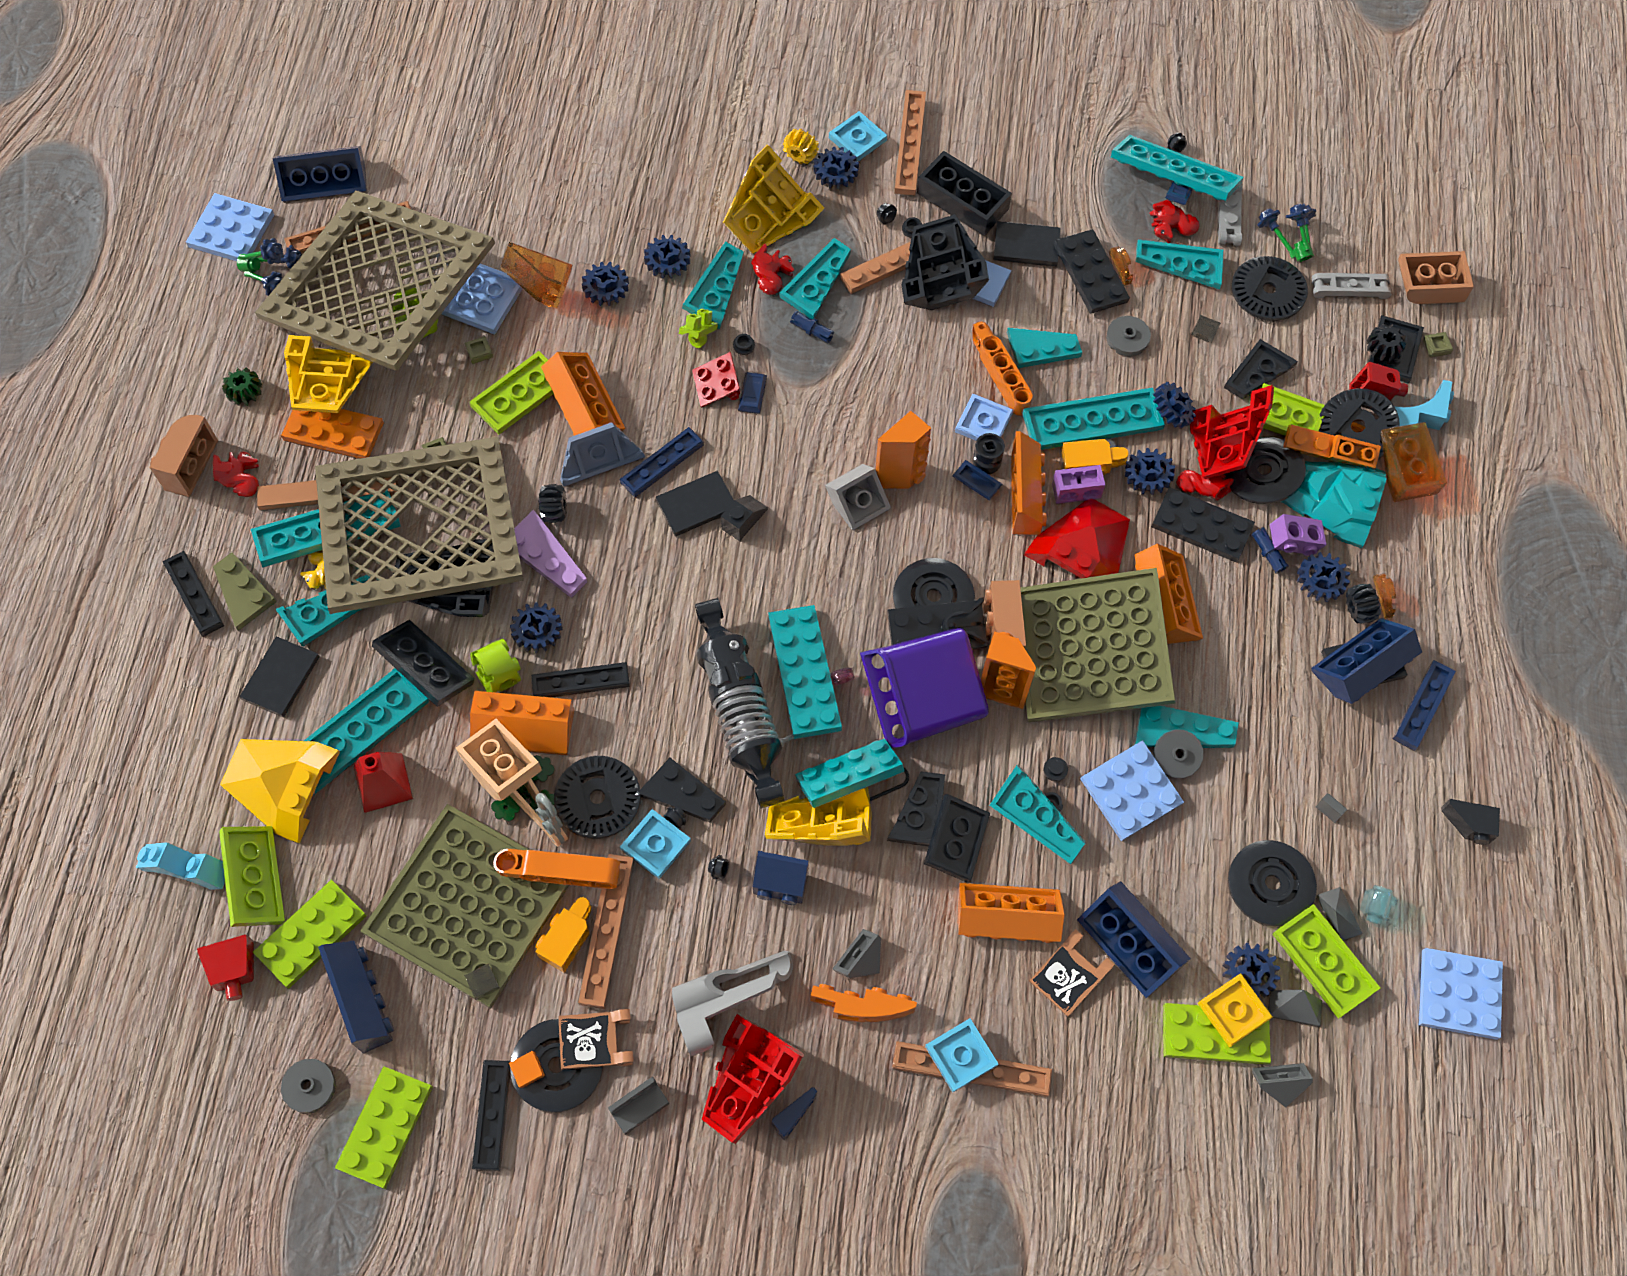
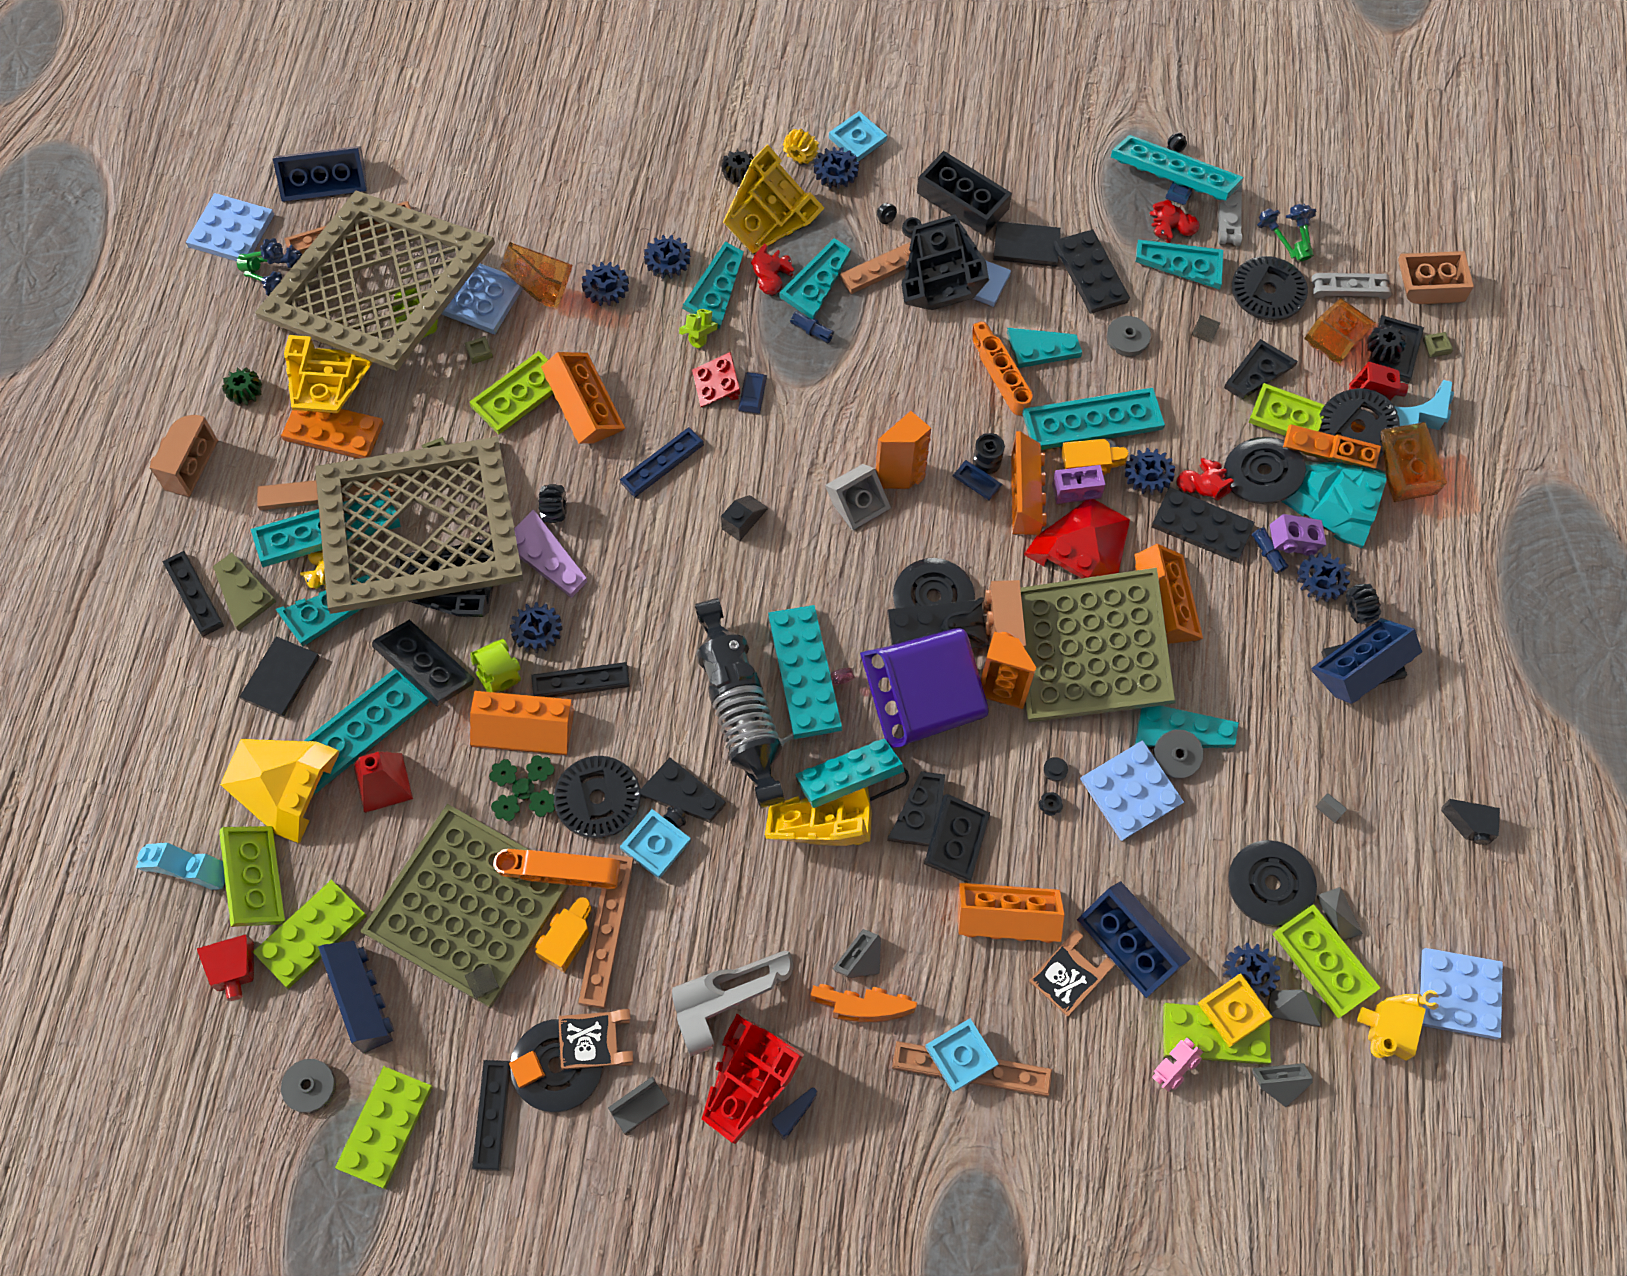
(232, 473): red animal -> none
(503, 767): light nougat slope -> none
(597, 452): sand blue wing -> none
(695, 503): black tile -> none
(718, 867): black plate -> none
(736, 165): none -> black gear
(743, 344): black plate -> none
(780, 878): dark blue slope -> none
(910, 142): nougat plate -> none
(983, 417): light blue tile -> none
(1034, 813): teal wing -> none
(1121, 260): clear orange tile -> none
(1172, 1073): none -> bright pink hinge
(1174, 405): dark blue gear -> none
(1229, 438): red wedge -> none
(1339, 330): none -> clear orange slope
(1378, 904): clear light blue head -> none
(1386, 592): clear orange tile -> none
(1396, 1024): none -> yellow torso
(1424, 705): dark blue plate -> none

